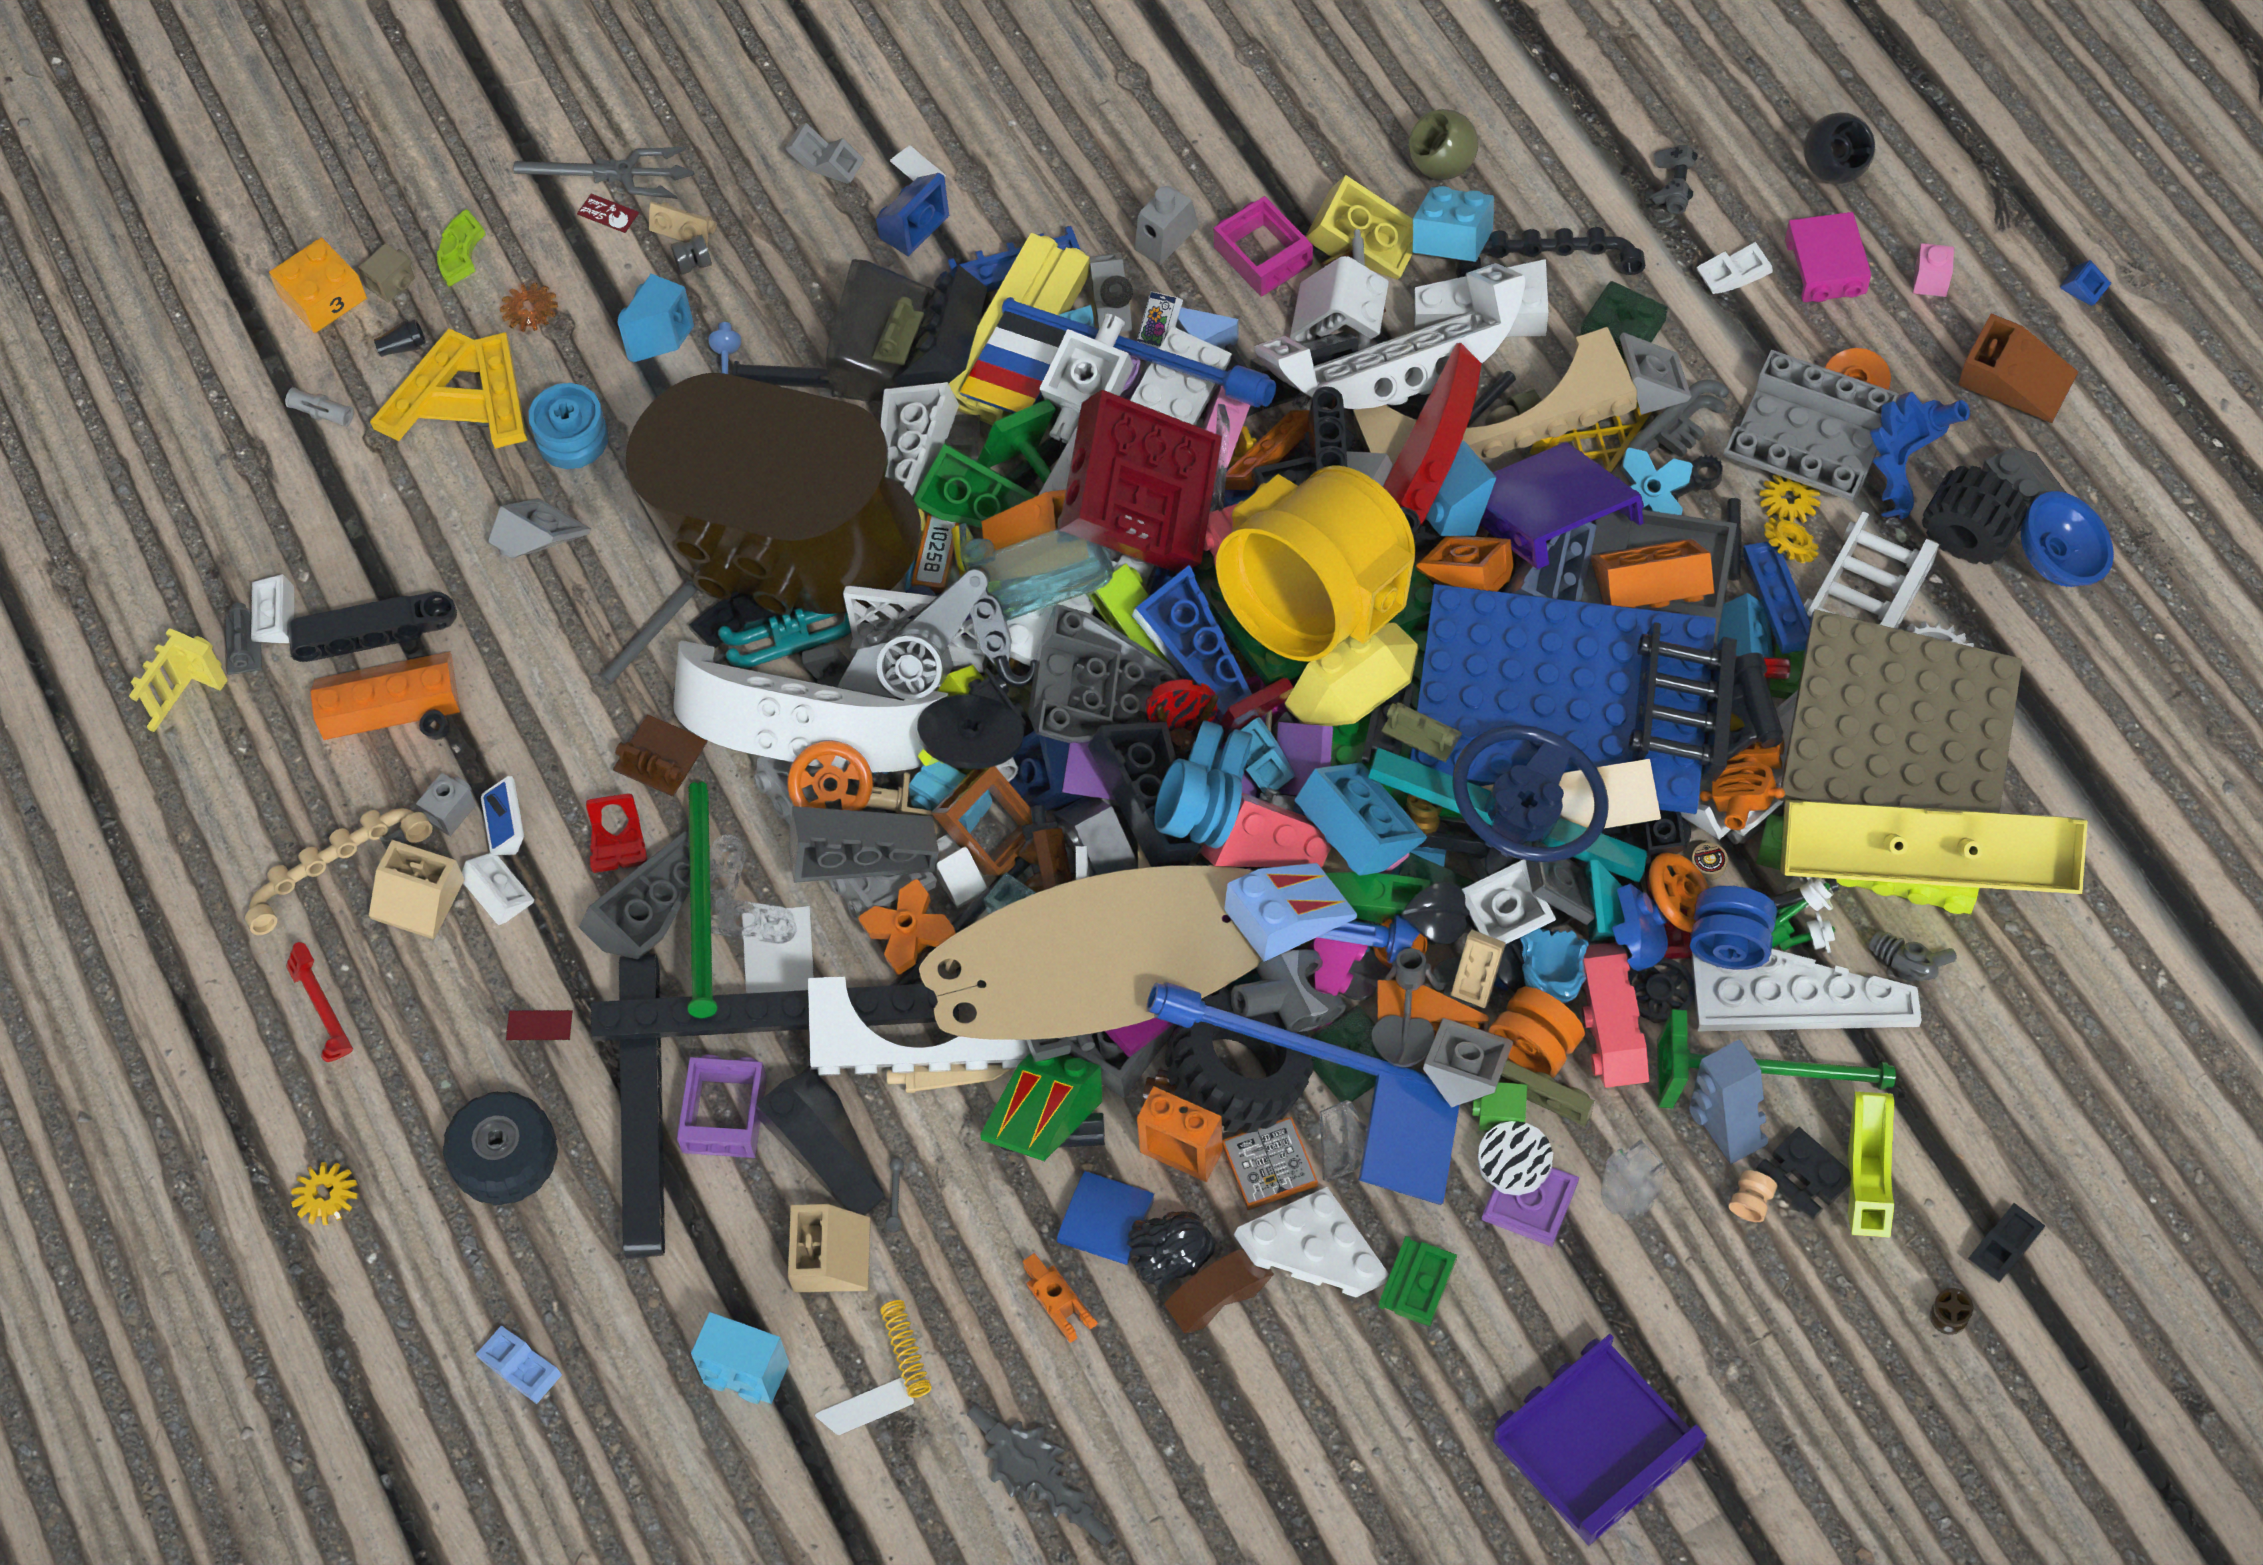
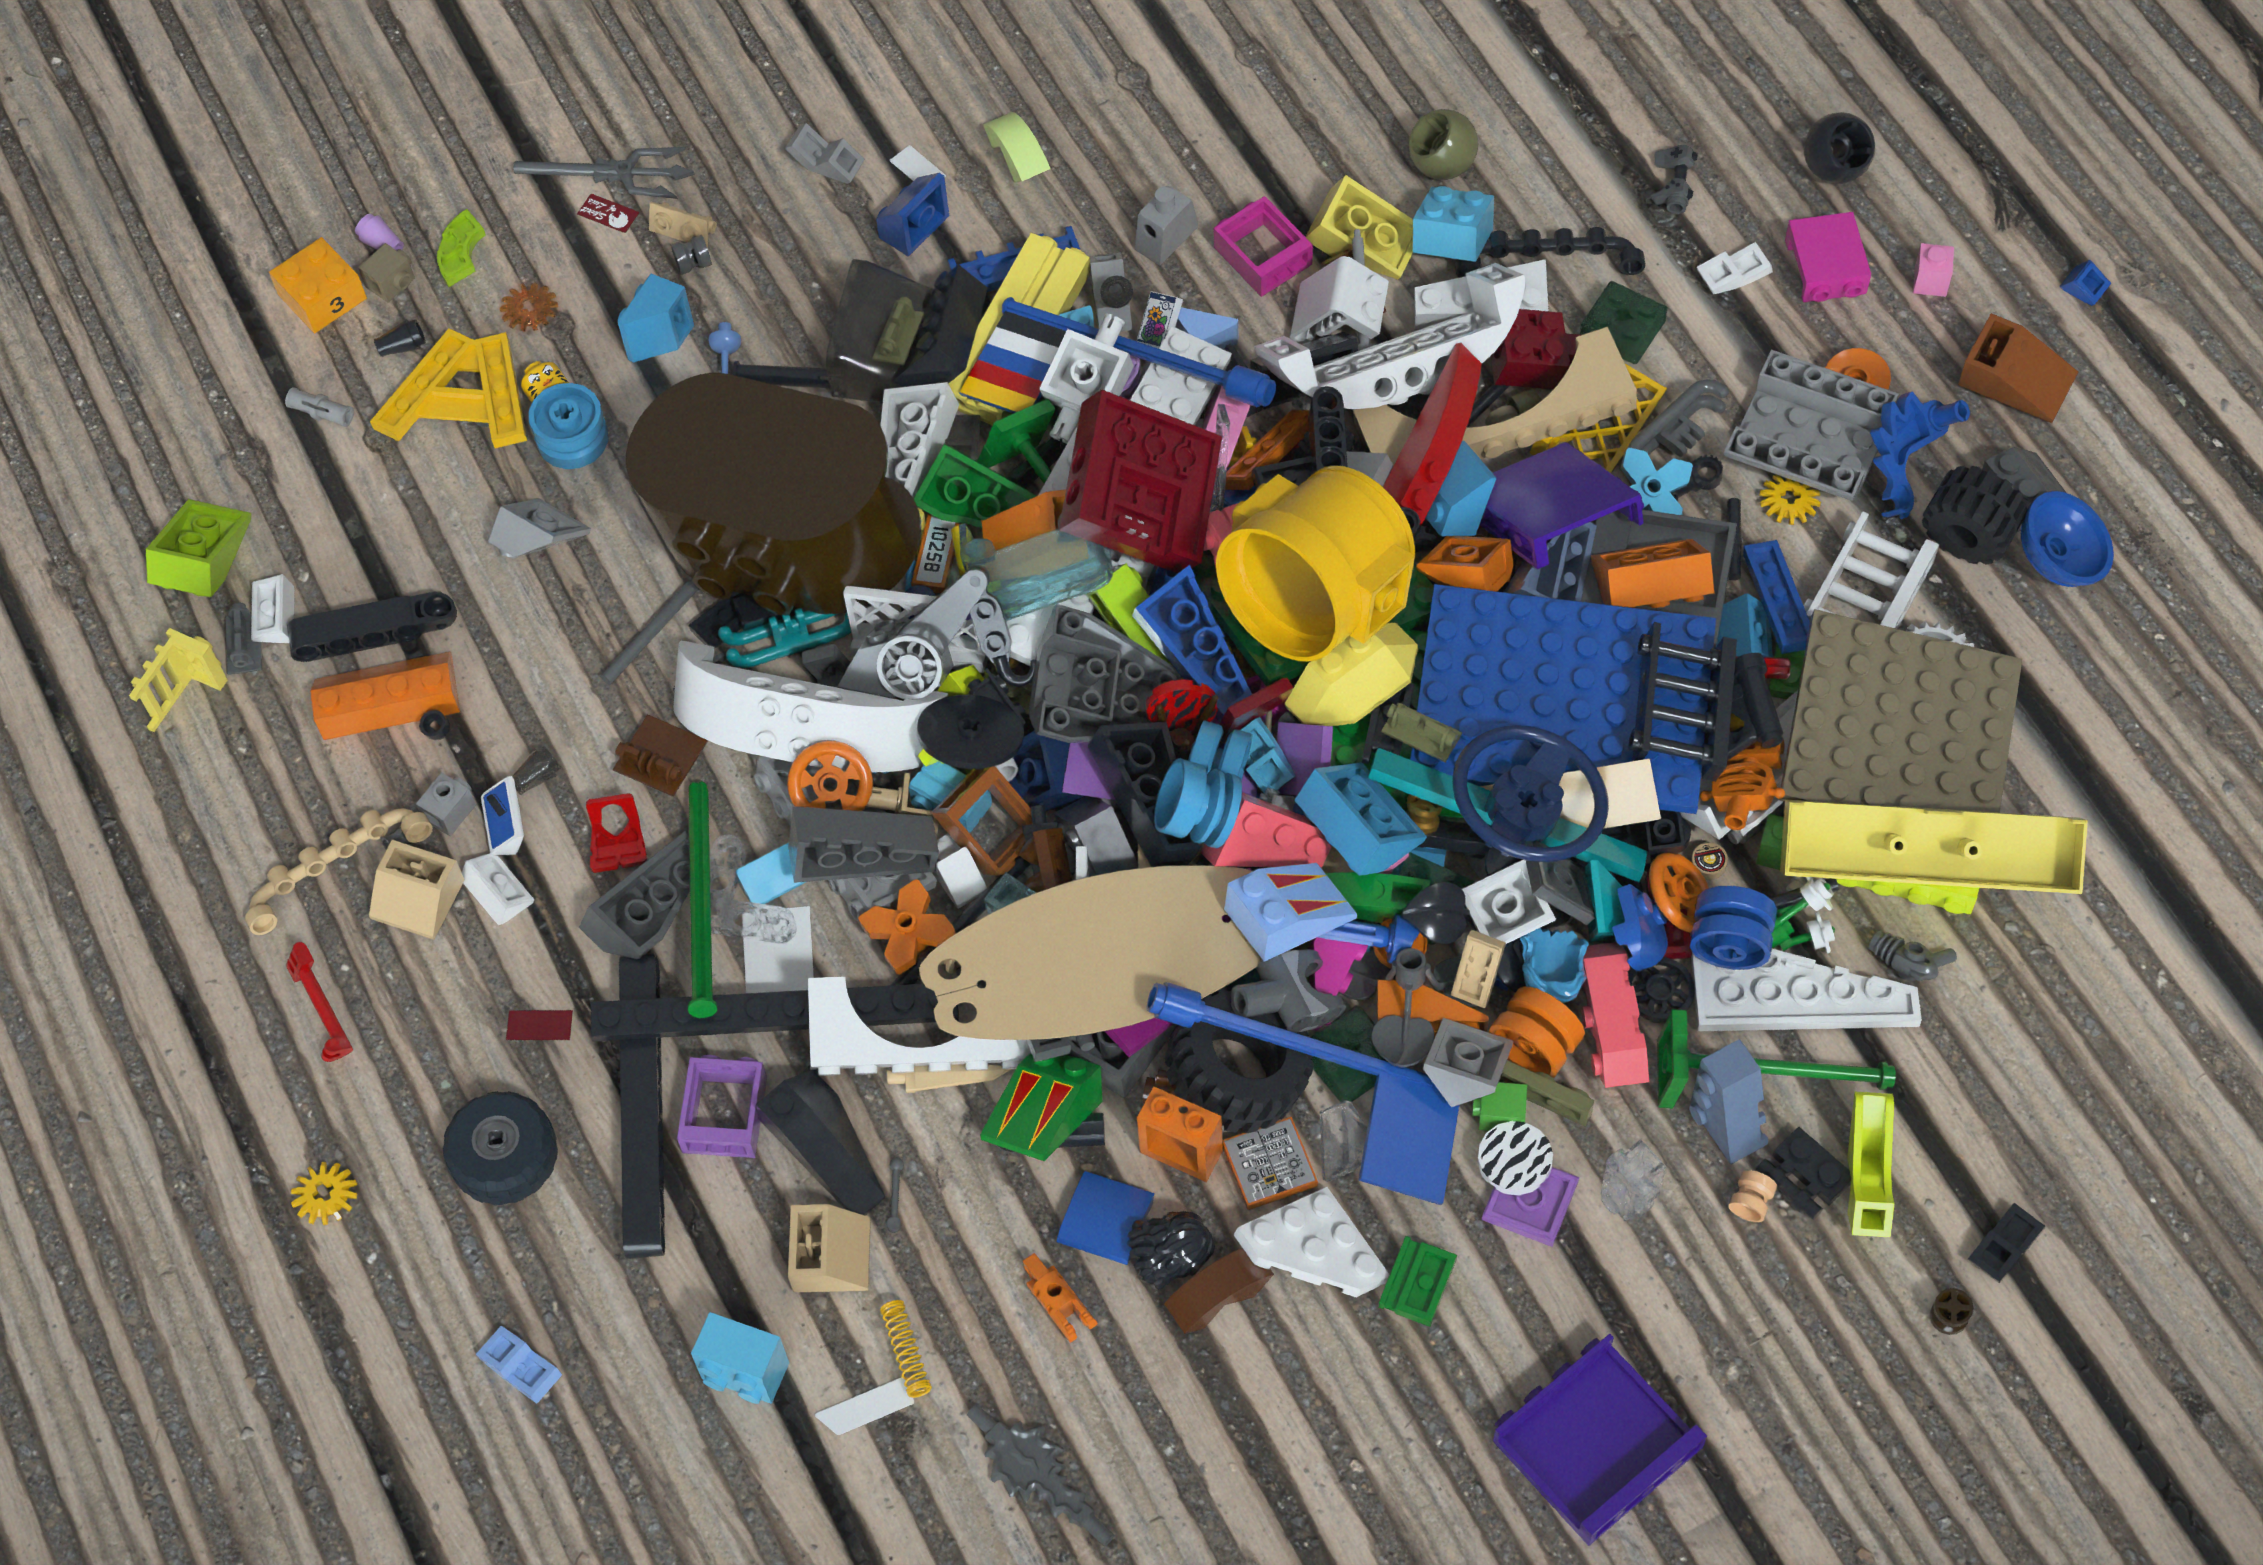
(196, 548): none -> lime slope
(375, 233): none -> lavender cone
(535, 770): none -> clear smoke cone
(540, 377): none -> yellow head
(767, 876): none -> medium azure slope
(1017, 145): none -> yellowish green brick
(1534, 351): none -> dark red brick
(1654, 373): light grey slope -> none
(1802, 547): yellow gear -> none

